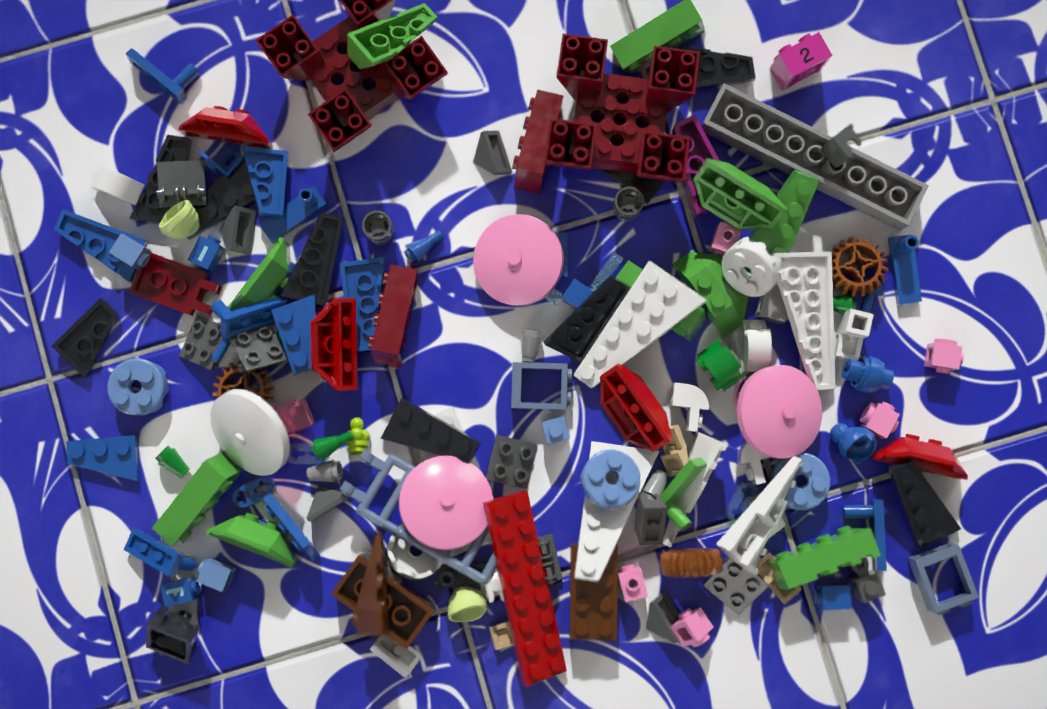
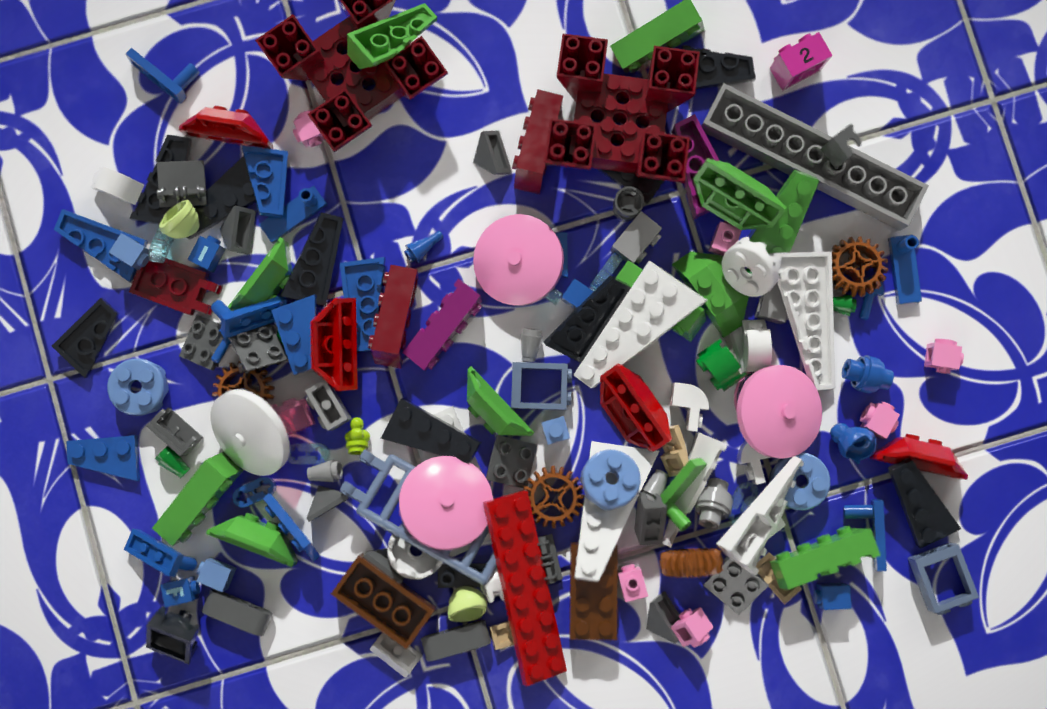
(160, 247): none -> clear light blue beam
(174, 431): none -> dark grey hinge
(222, 166): blue bracket -> none
(237, 612): none -> dark grey beam
(306, 130): none -> bright pink brick
(326, 446): green cone -> none
(328, 406): none -> light grey brick
(372, 605): reddish brown wedge -> none
(378, 227): dark grey wheel -> none
(443, 326): none -> magenta wedge
(455, 640): none -> dark grey beam
(492, 408): none -> bright green wedge
(565, 512): none -> dark orange gear
(637, 238): none -> light grey brick
(714, 503): none -> light grey piece
(851, 331): white brick -> none
(866, 583): dark grey brick -> none

